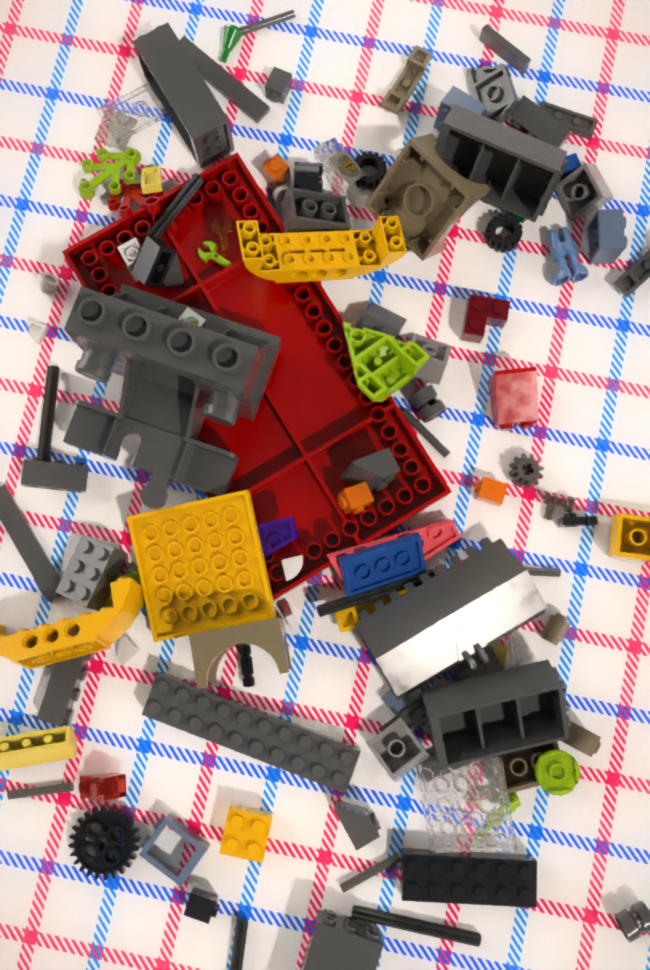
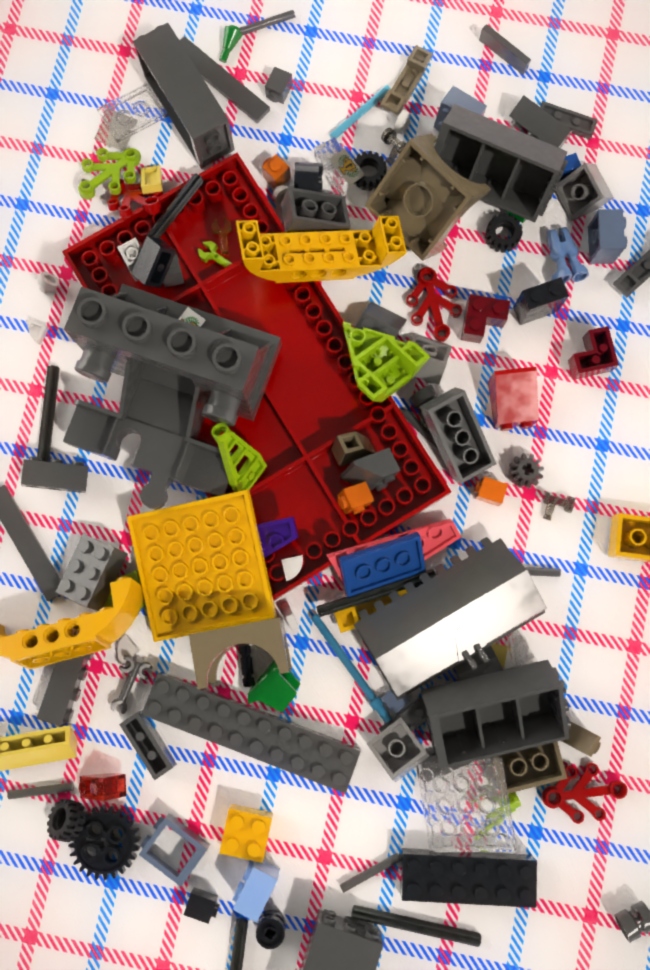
(66, 820): none -> black tyre
(134, 668): none -> dark grey bar
(148, 744): none -> dark grey brick
(253, 465): none -> lime plate
(255, 891): none -> light blue brick
(271, 929): none -> black wheel
(274, 688): none -> green piece
(351, 447): none -> dark tan slope
(358, 823): dark grey slope -> none
(359, 113): none -> medium azure bar
(375, 702): none -> dark azure bar
(389, 137): none -> clear smoke piece
(402, 122): none -> white tile
(433, 301): none -> red plant
(458, 435): none -> dark grey brick
(495, 89): wing -> none
(540, 301): none -> black brick
(555, 628): dark tan brick -> none
(557, 772): lime tile -> none
(573, 520): black plate -> none
(580, 793): none -> red plant
(598, 355): none -> dark red brick

